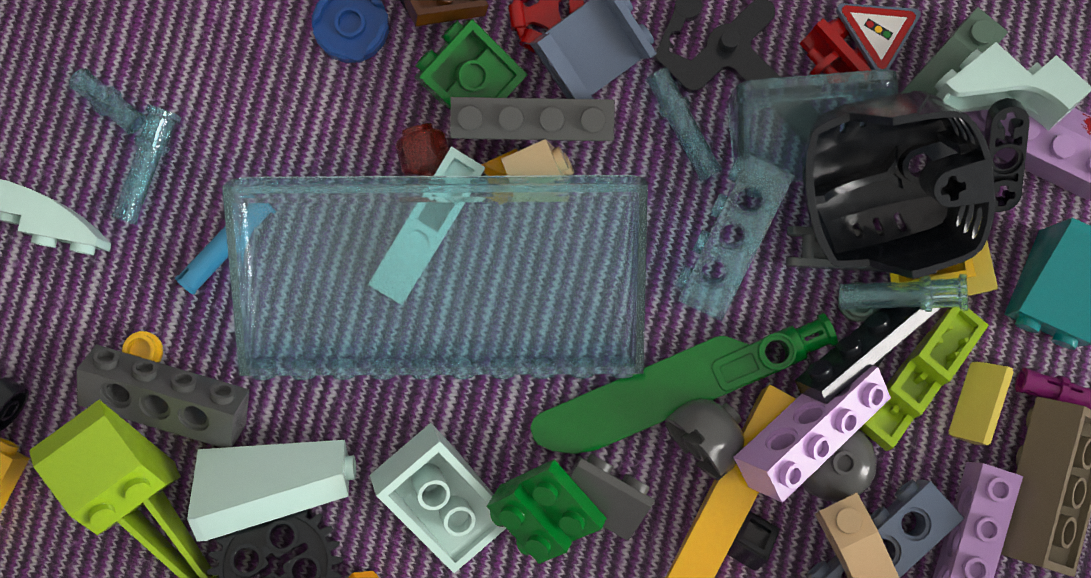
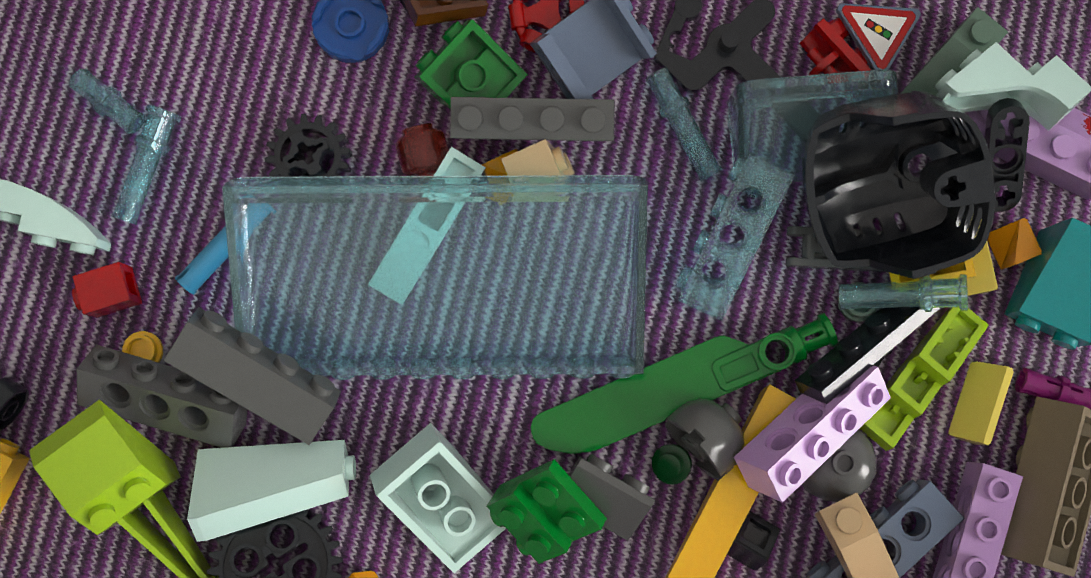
(106, 290): none -> red brick
(253, 375): none -> dark grey brick
(322, 149): none -> black gear
(671, 464): none -> dark green plate
(1013, 243): none -> light orange slope

